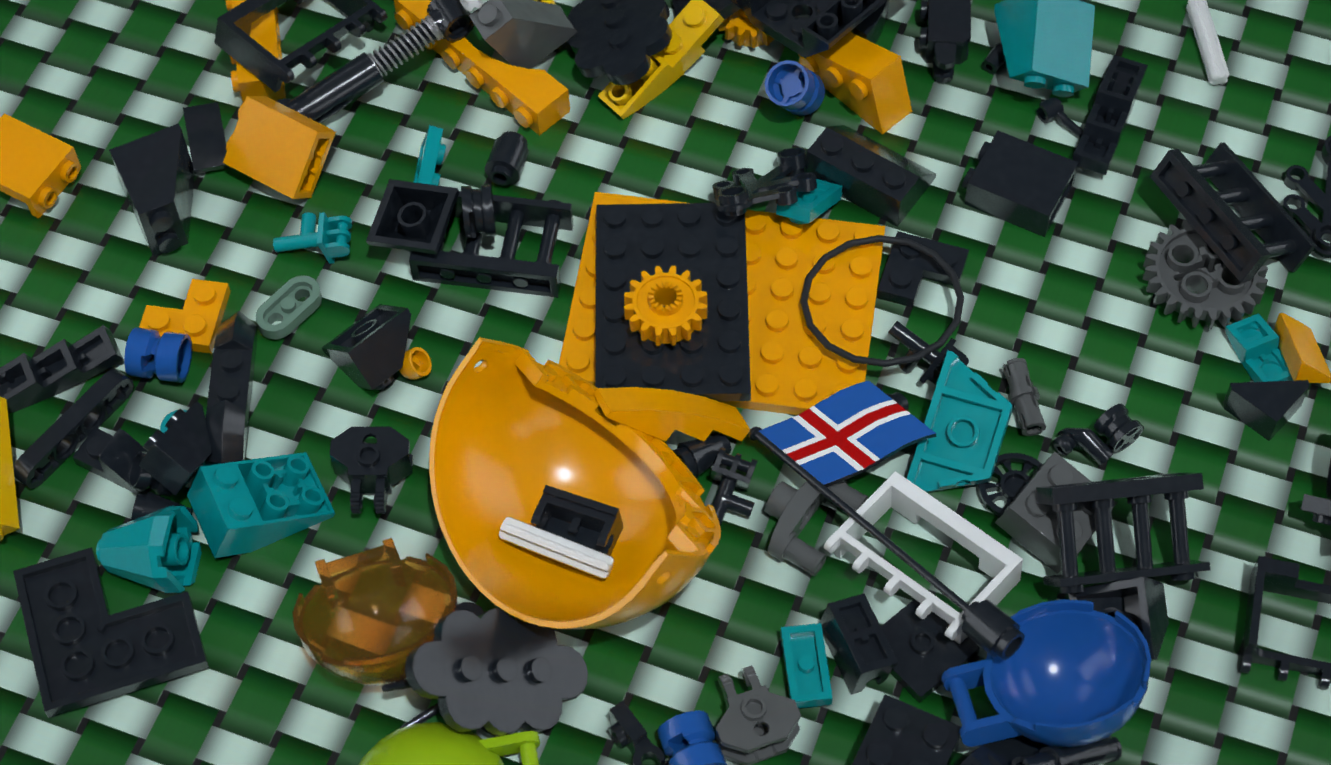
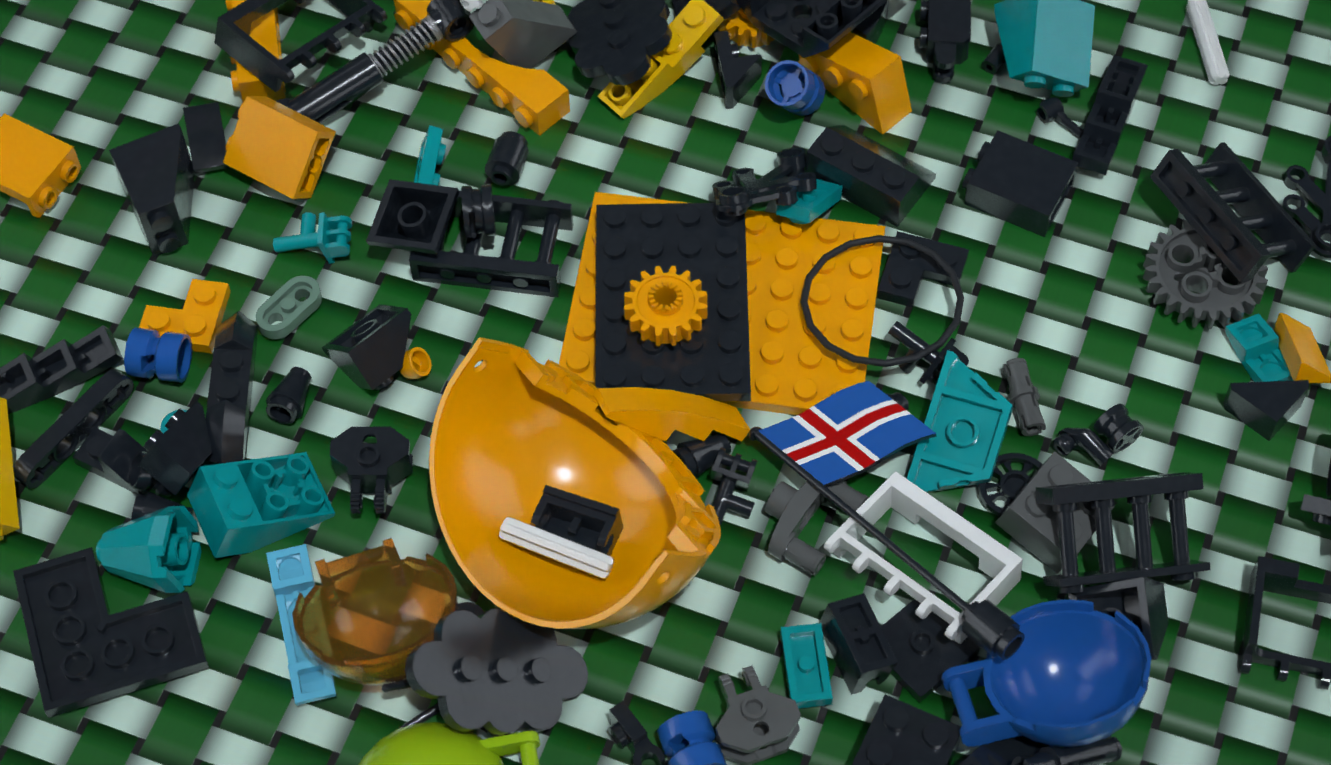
(289, 396): none -> black cone
(292, 575): none -> medium azure slope
(734, 72): none -> black slope

